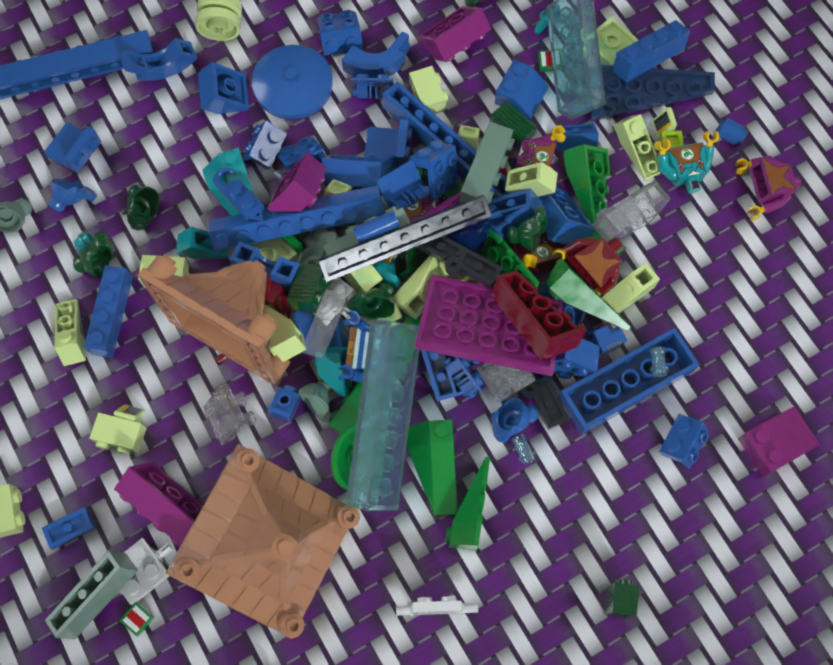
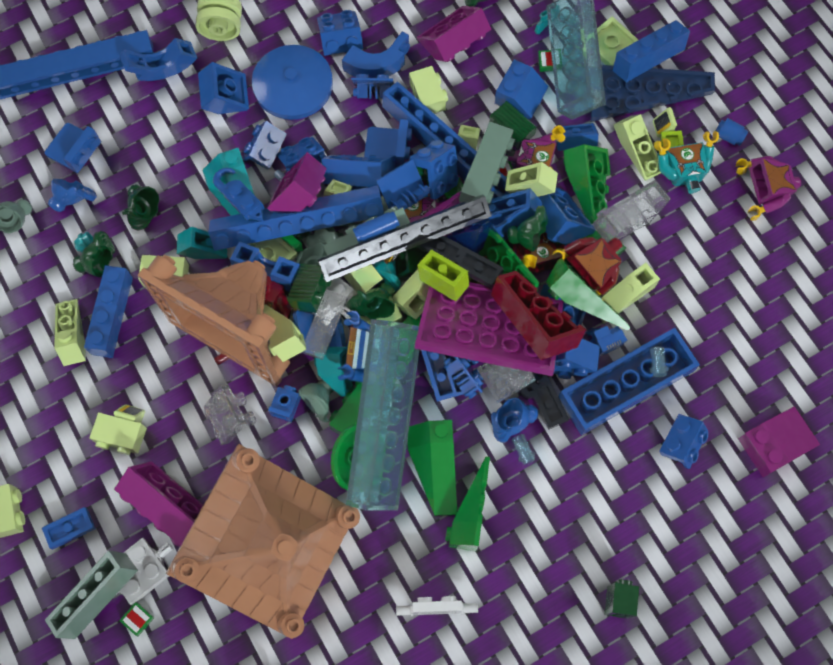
(443, 275): none -> lime brick

